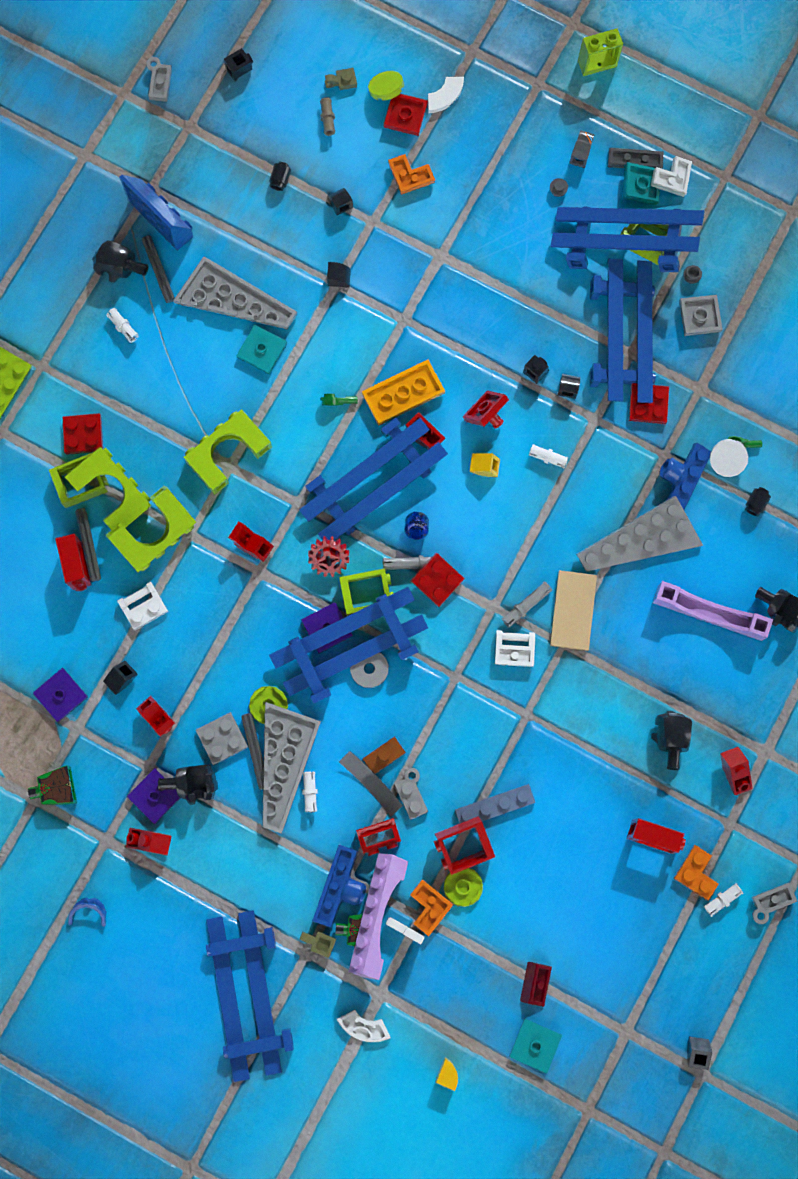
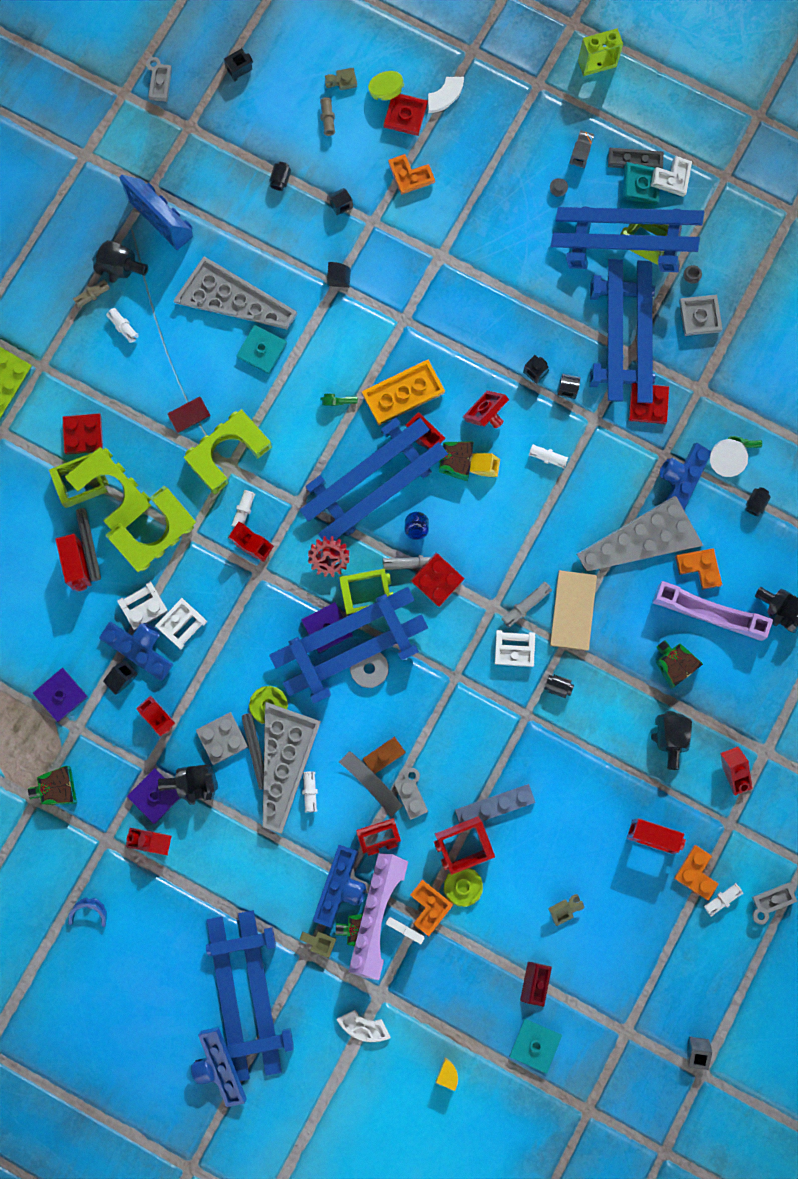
(91, 293): none -> dark tan pin
(138, 647): none -> blue plate
(158, 269): dark grey axle -> none
(176, 619): none -> white plate
(188, 414): none -> dark red slope
(218, 1068): none -> blue plate
(243, 508): none -> white pin
(458, 459): none -> torso
(559, 686): none -> black brick
(563, 910): none -> olive plate
(676, 663): none -> torso
(702, 562): none -> orange plate

